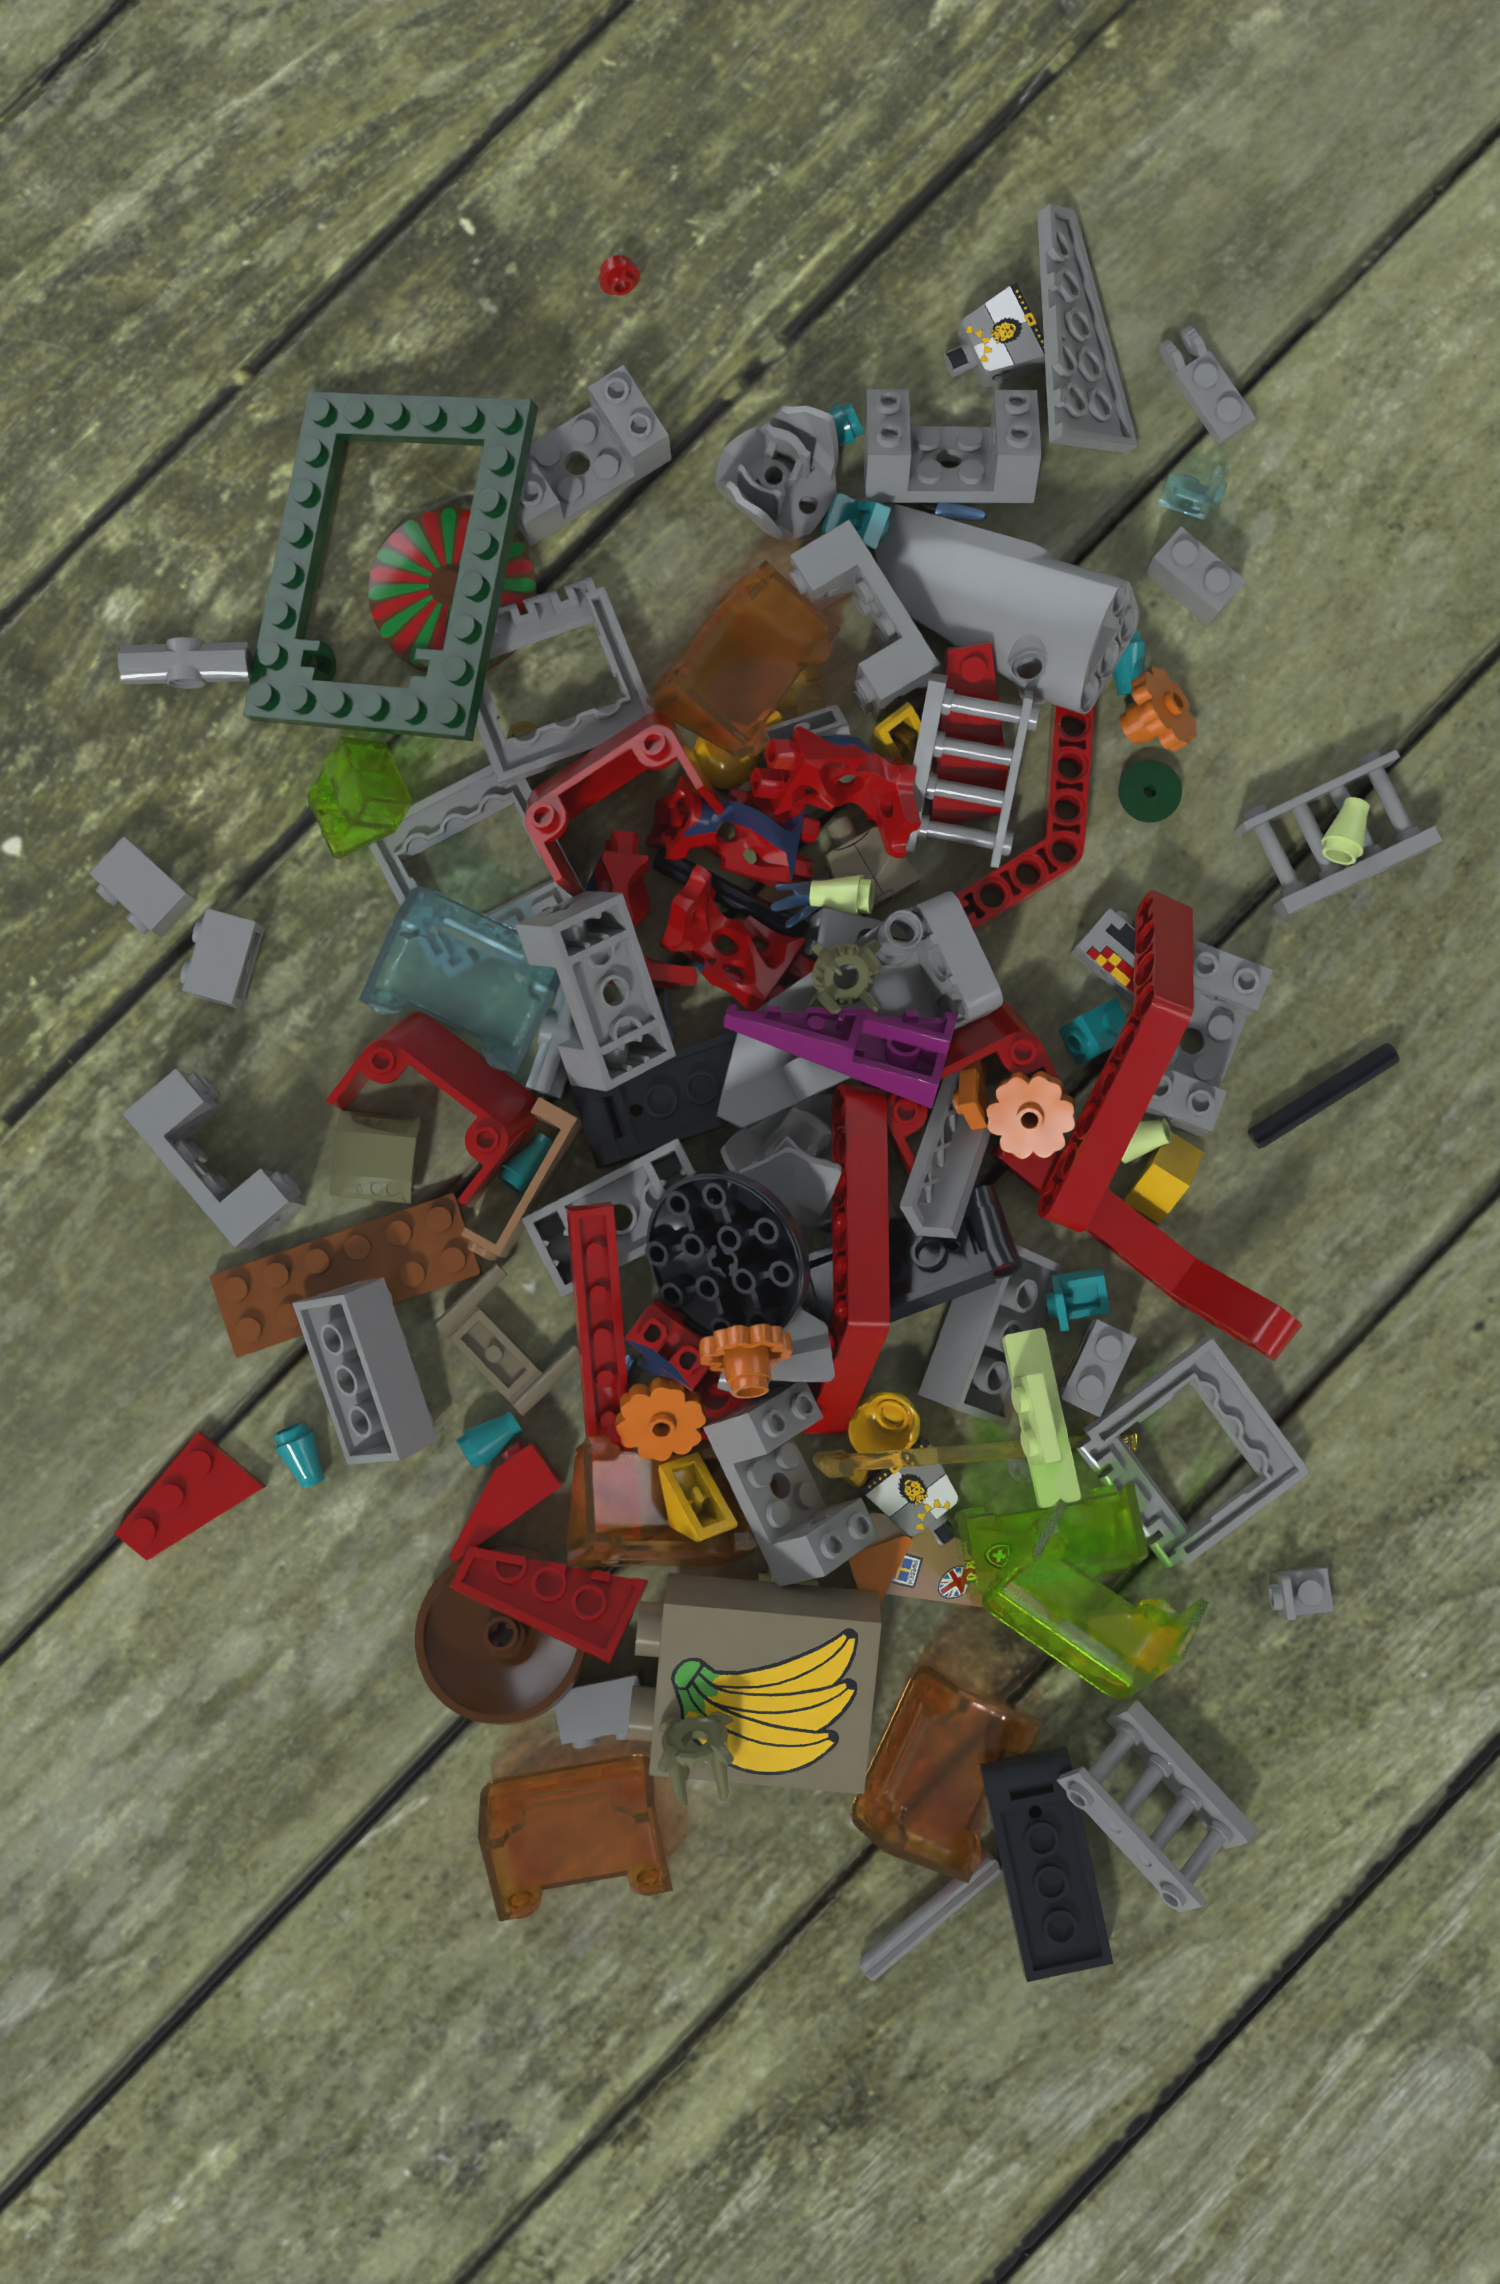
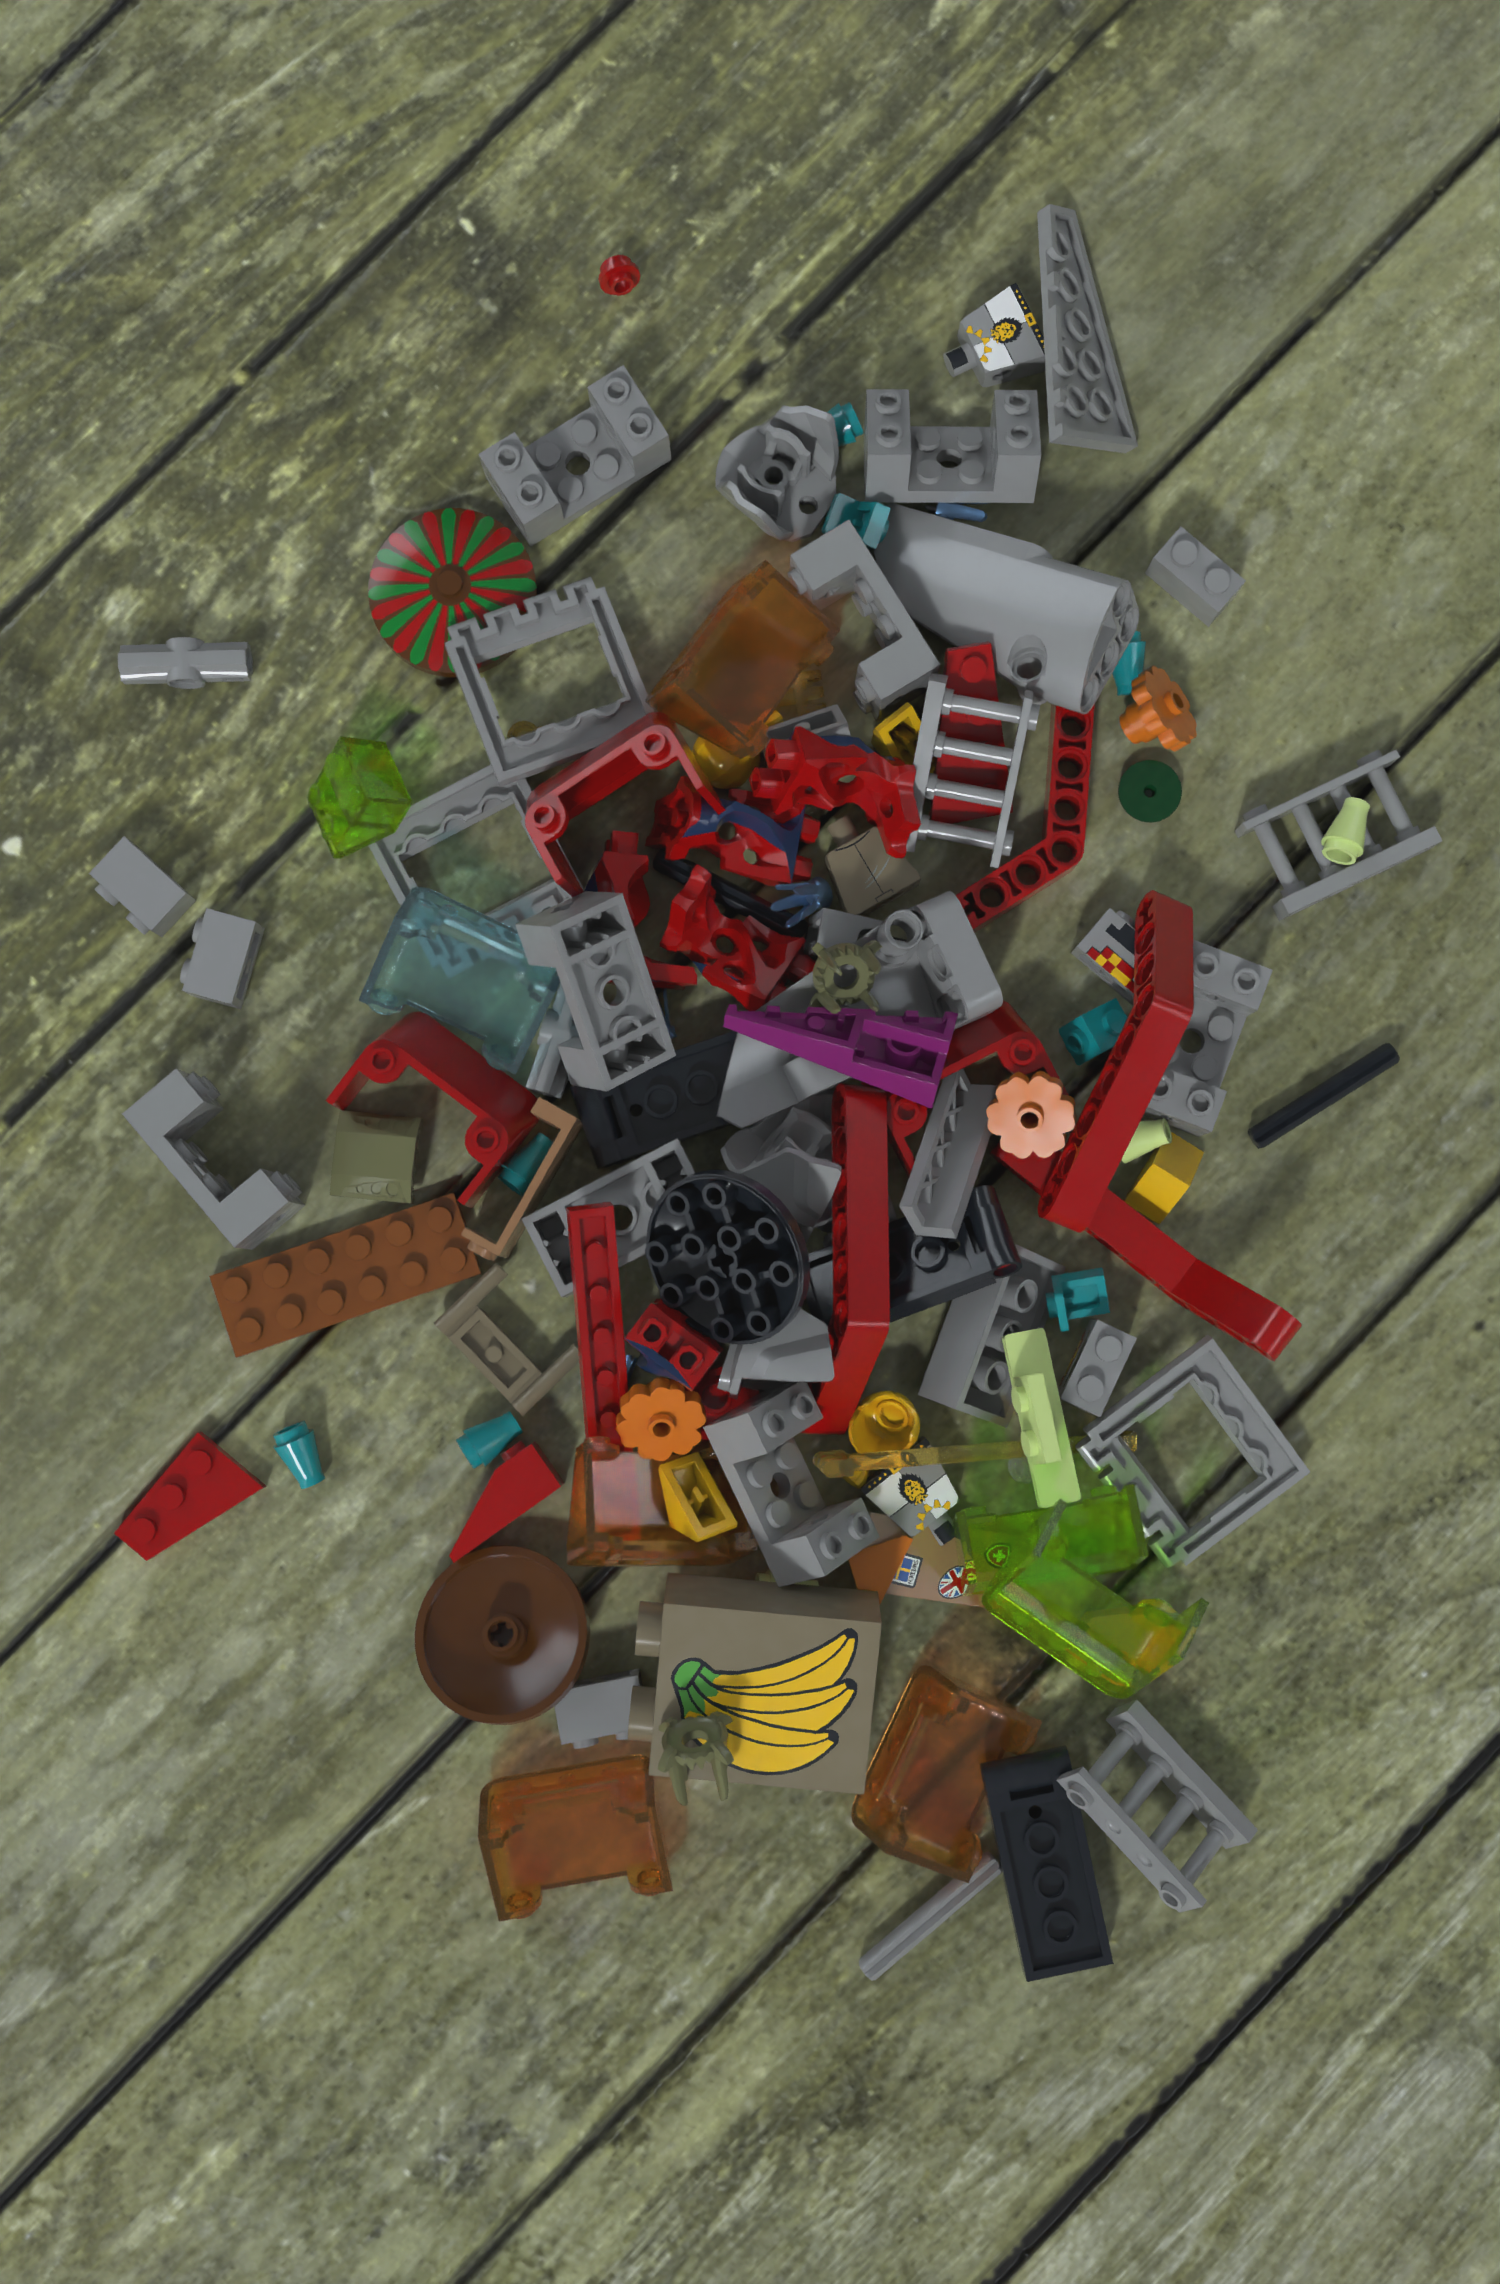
(366, 1372): light grey slope -> none
(450, 695): plate -> none
(562, 1601): red wing -> none
(746, 1356): orange plant -> none
(844, 894): yellowish green cone -> none
(972, 1095): orange plate -> none
(1190, 497): clear light blue bracket -> none
(1207, 388): light grey hinge -> none
(1300, 1592): light grey bracket -> none

